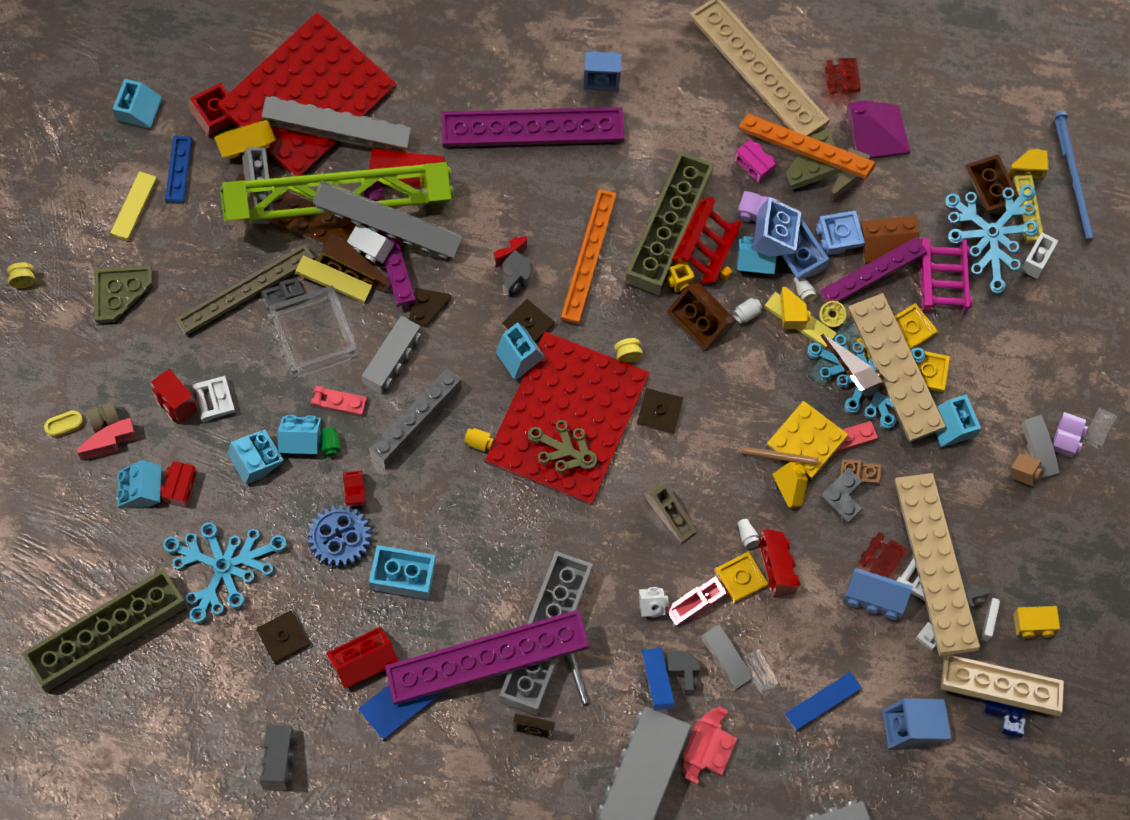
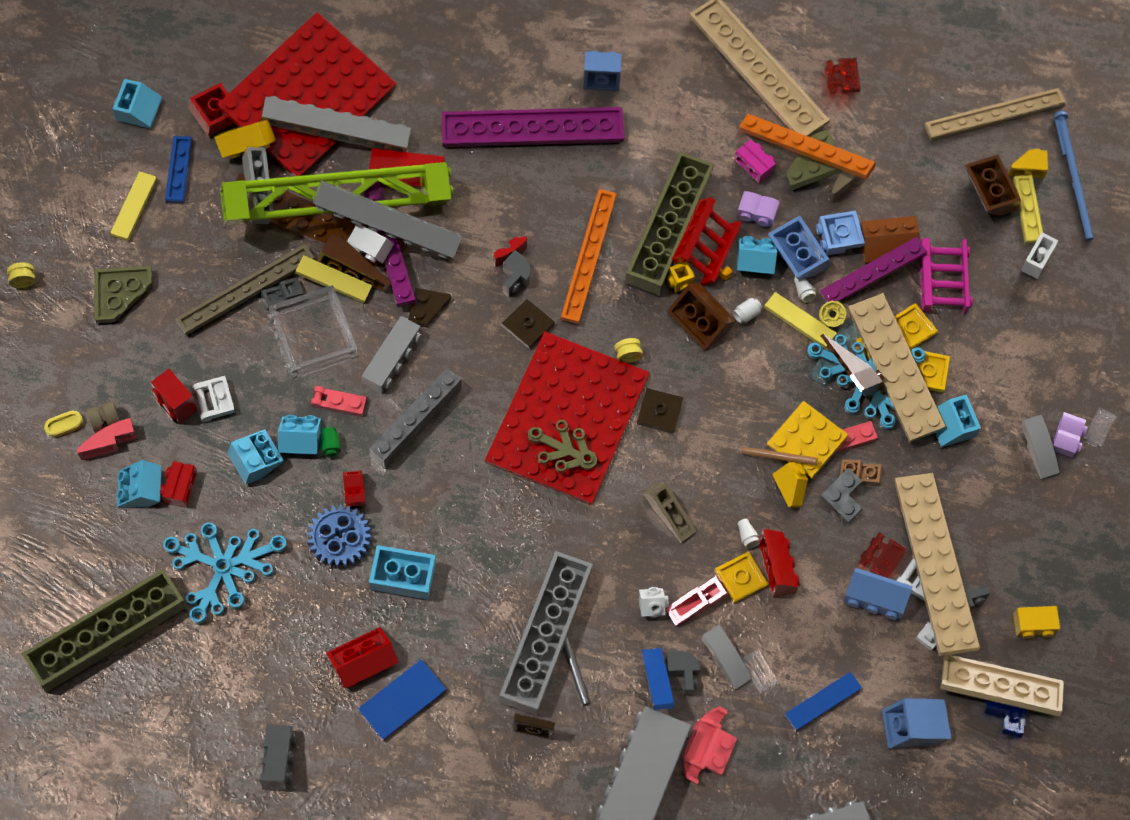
(282, 637): dark brown plate -> none
(478, 439): yellow brick -> none
(487, 657): magenta plate -> none
(518, 351): medium azure slope -> none
(776, 229): medium blue slope -> none
(793, 310): yellow slope -> none
(877, 129): magenta slope -> none
(990, 620): white tile -> none
(994, 114): none -> tan tile
(994, 253): medium azure plant -> none
(1027, 470): medium nougat brick -> none

